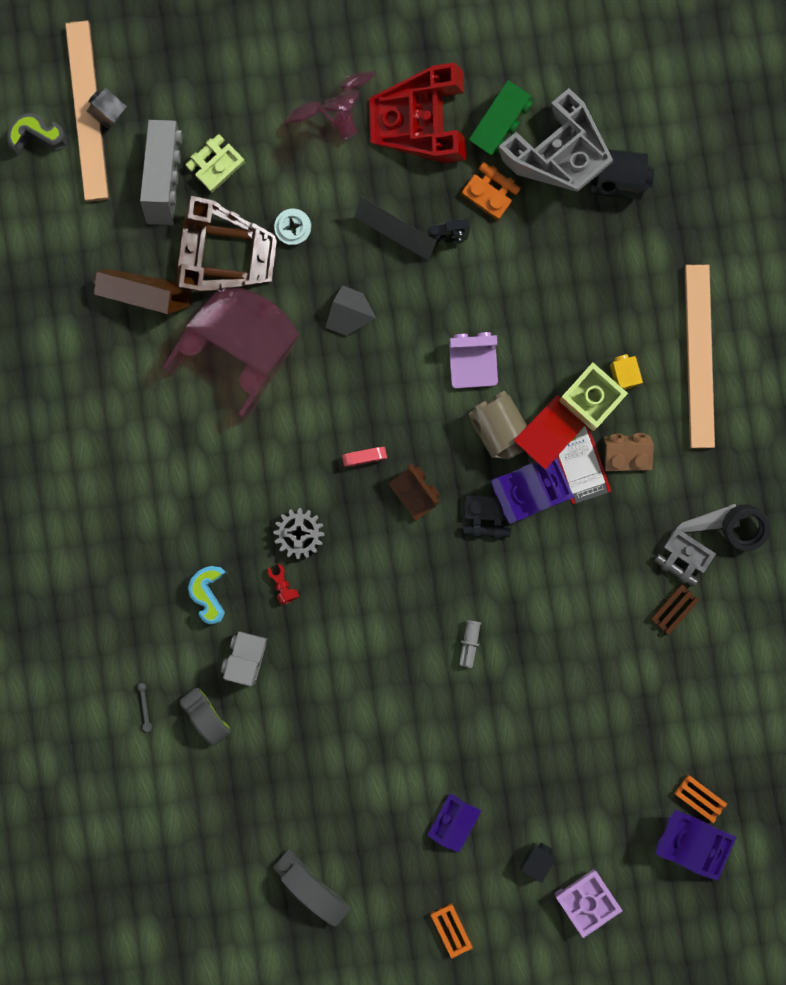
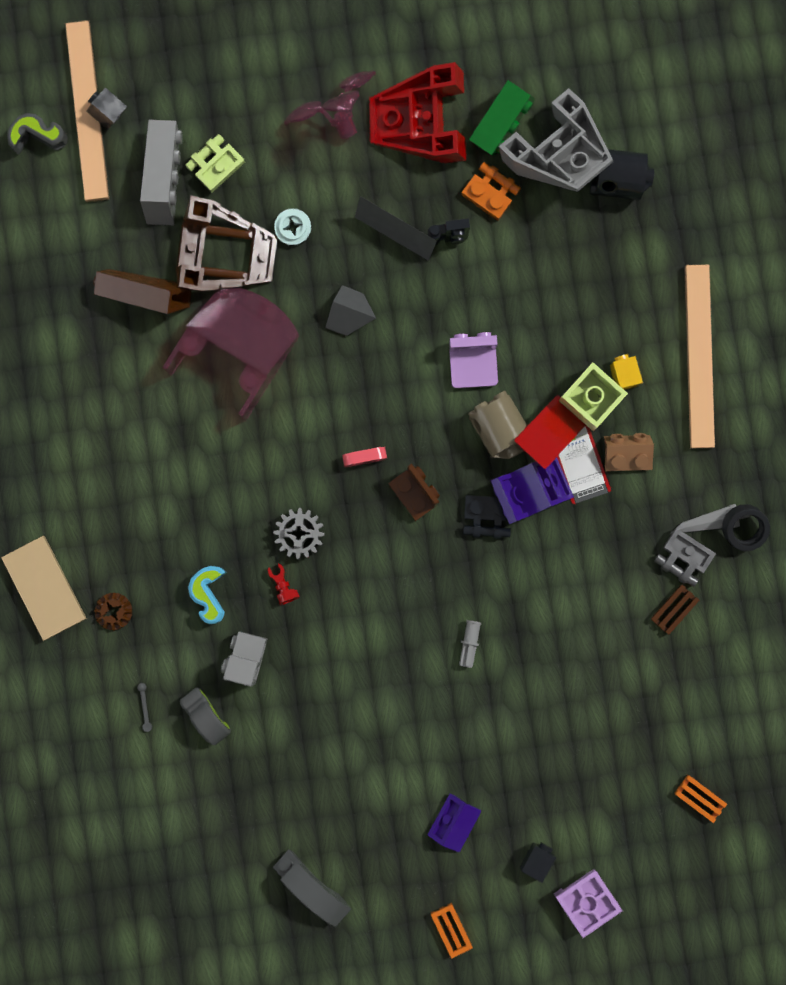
(44, 588): none -> tan tile
(123, 614): none -> reddish brown gear
(695, 845): dark purple bracket -> none

